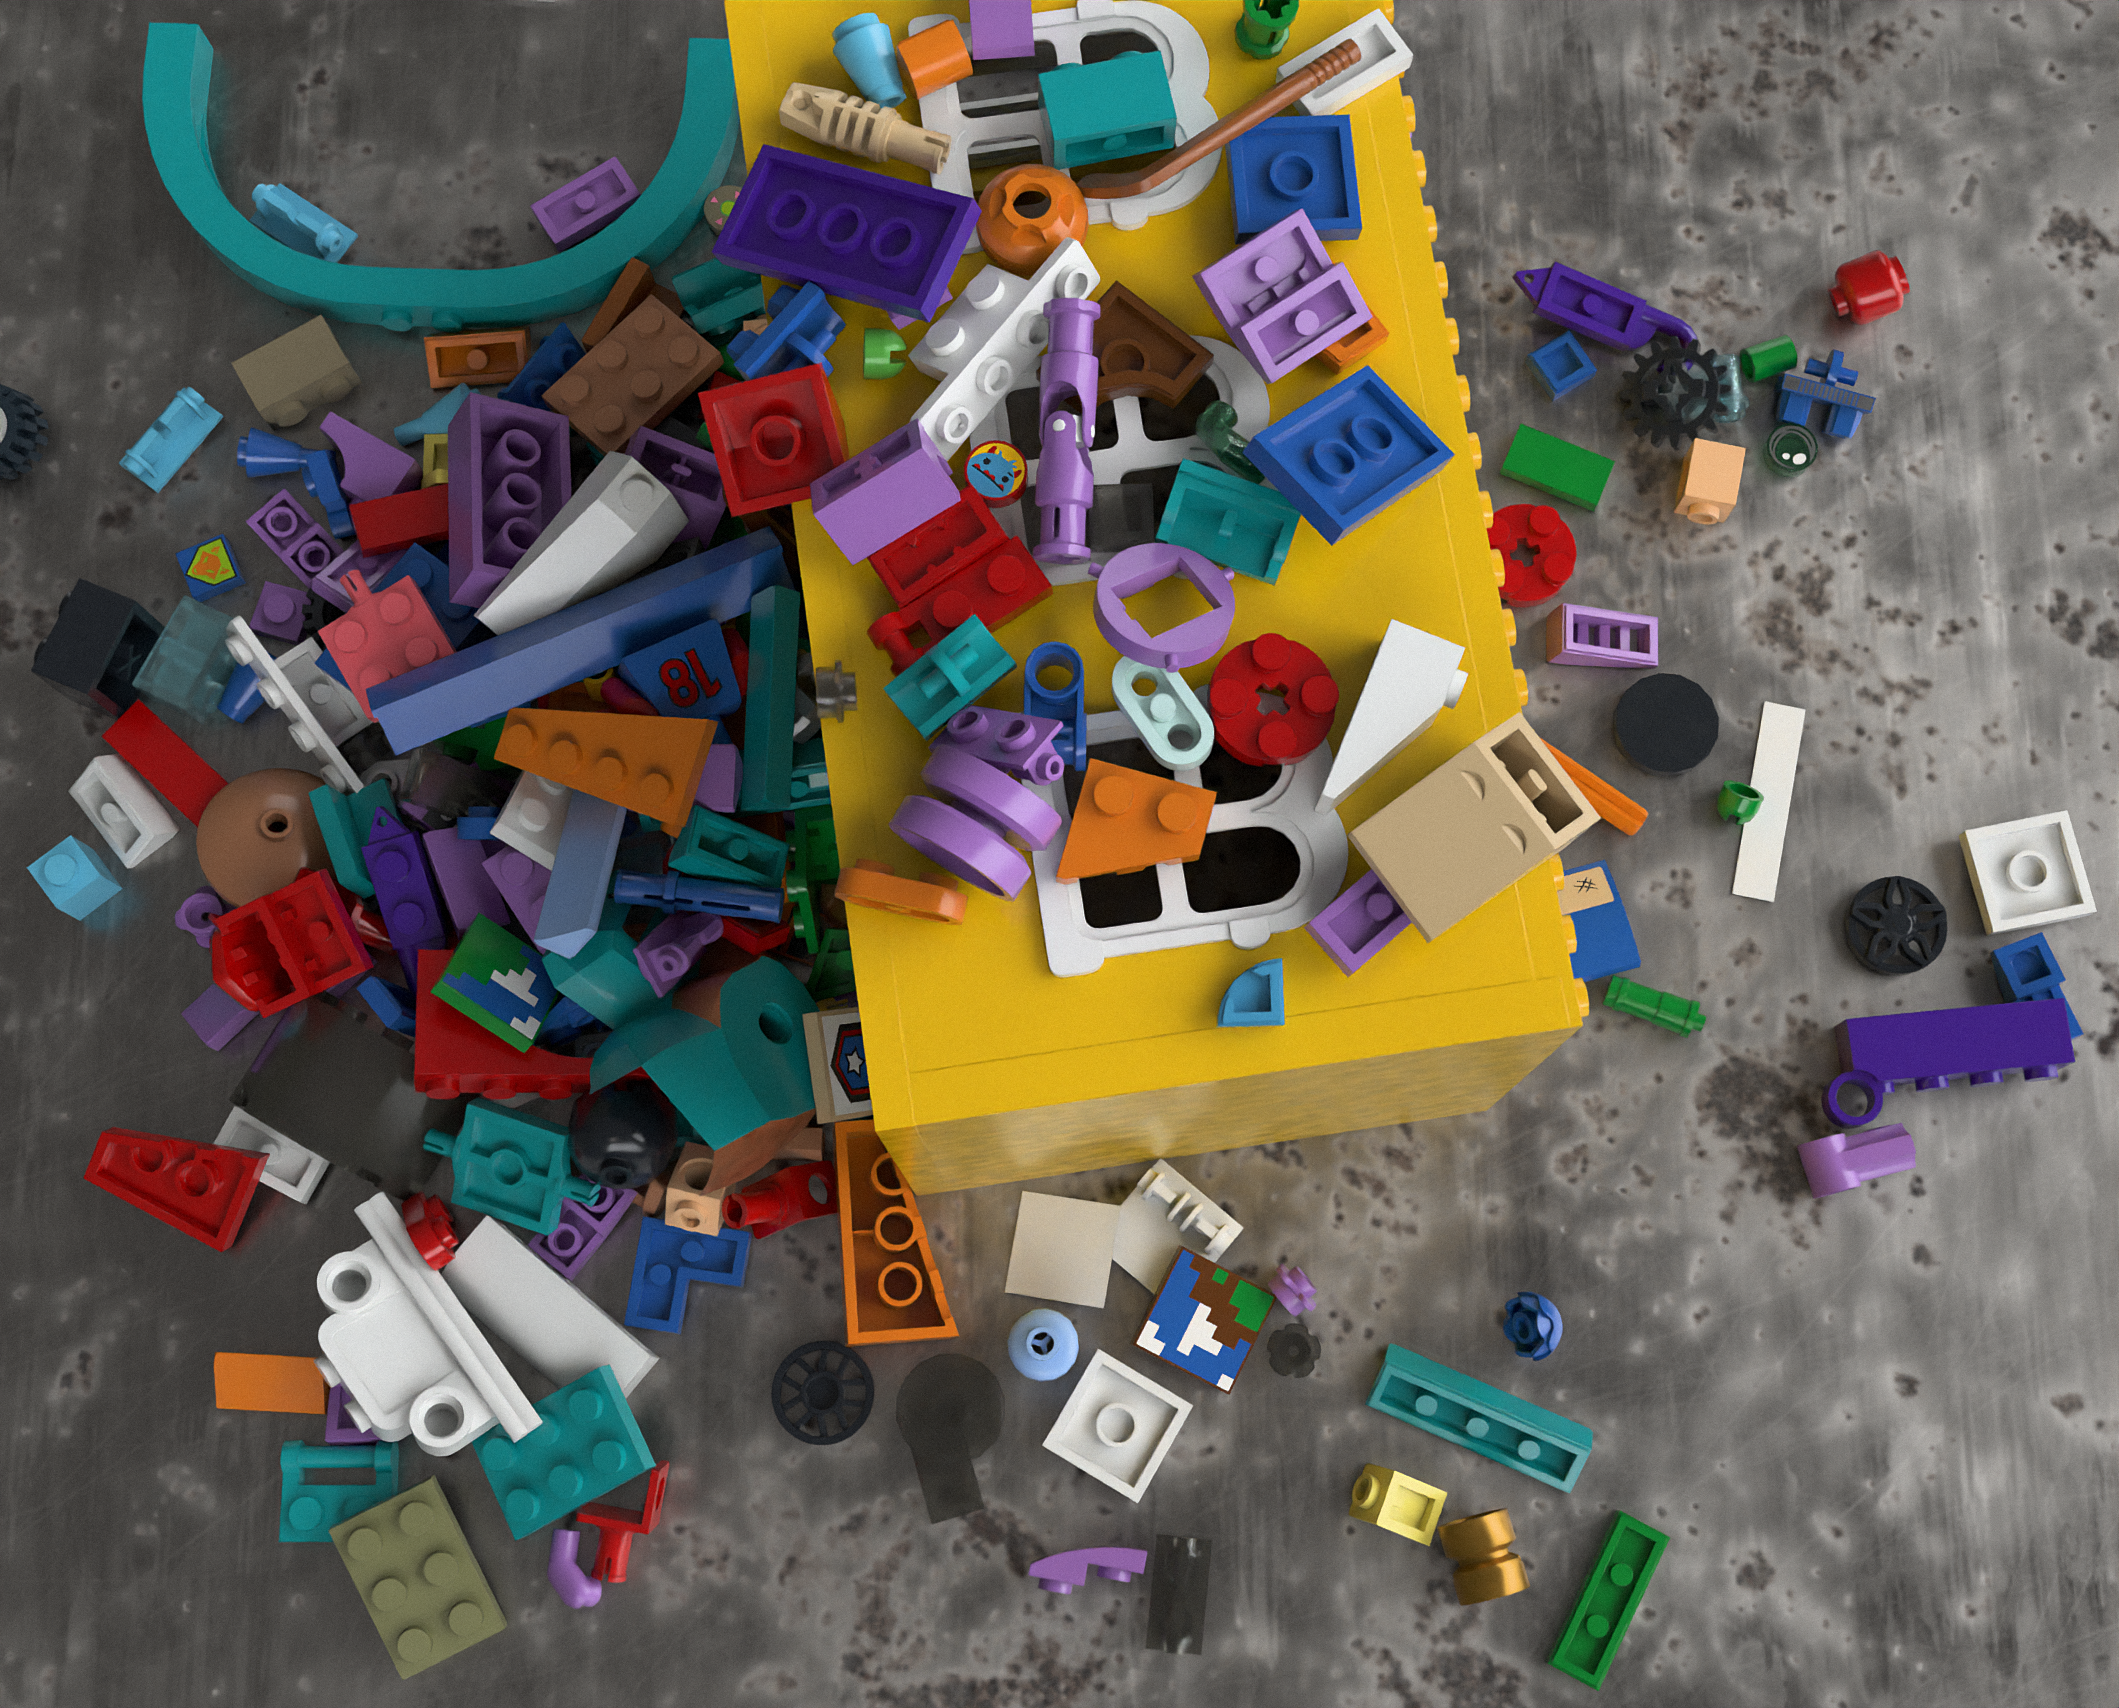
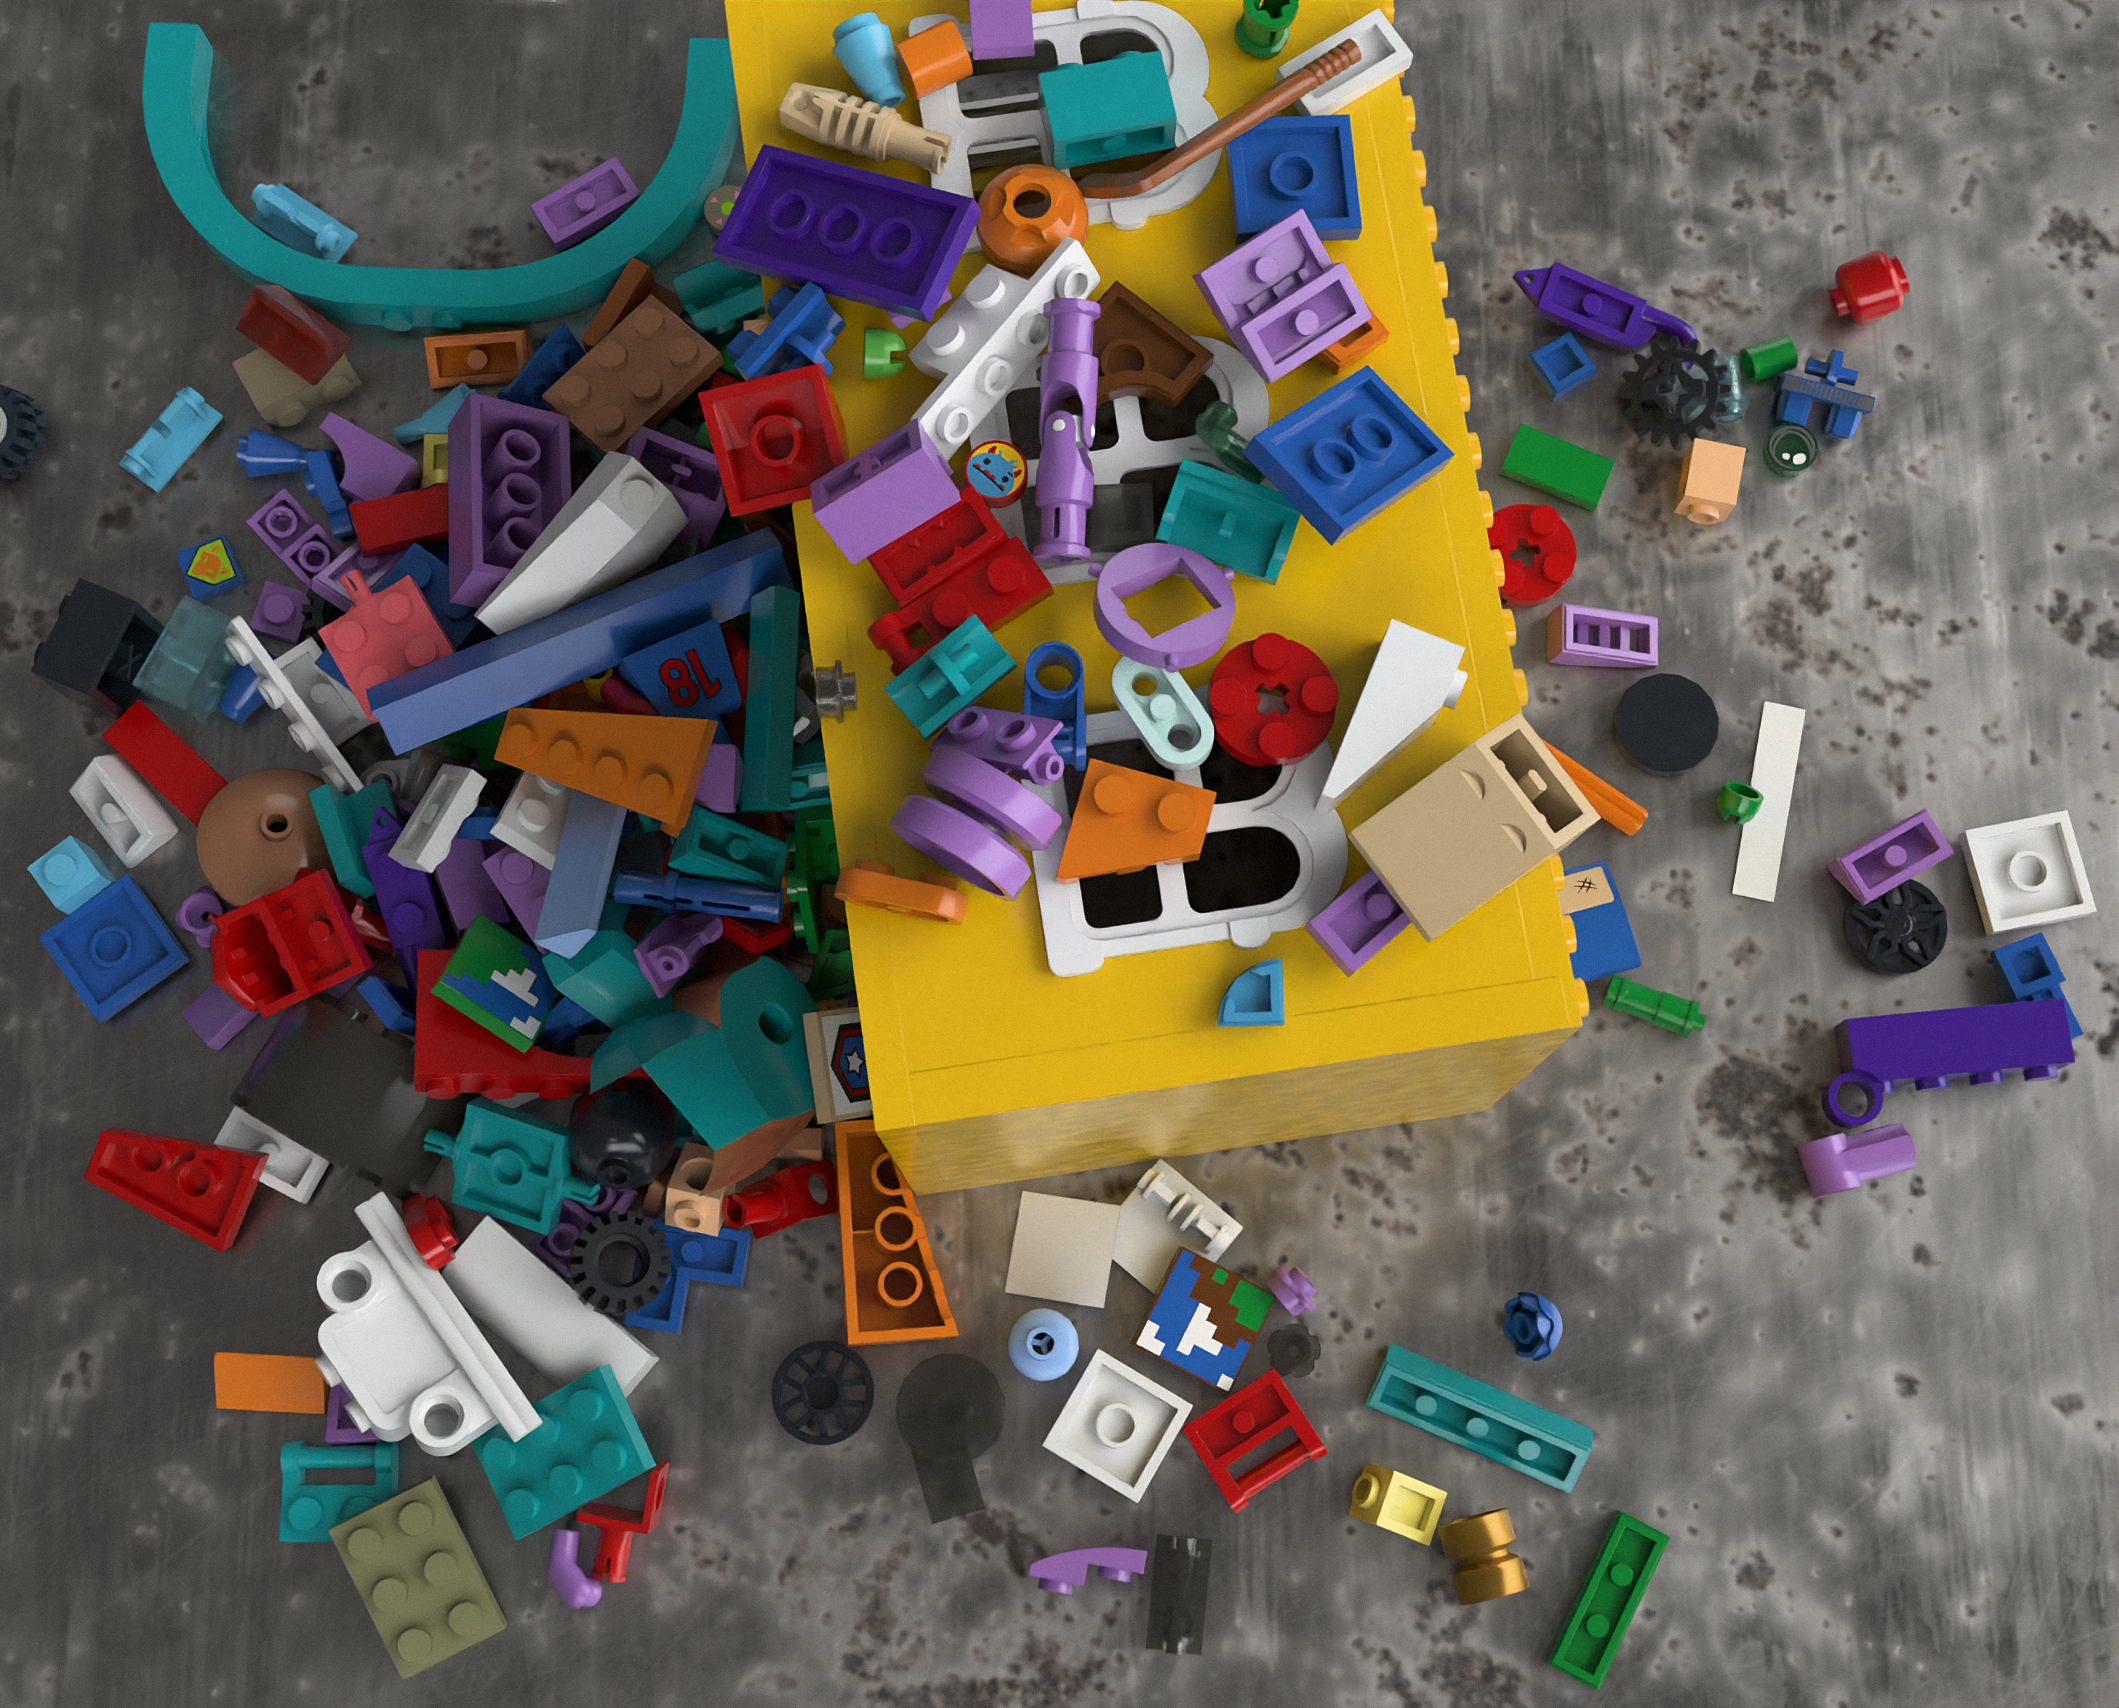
(114, 948): none -> blue plate
(292, 332): none -> clear red slope
(437, 818): none -> white plate
(627, 1230): none -> black tyre
(1242, 1425): none -> red plate
(1891, 857): none -> medium lavender slope

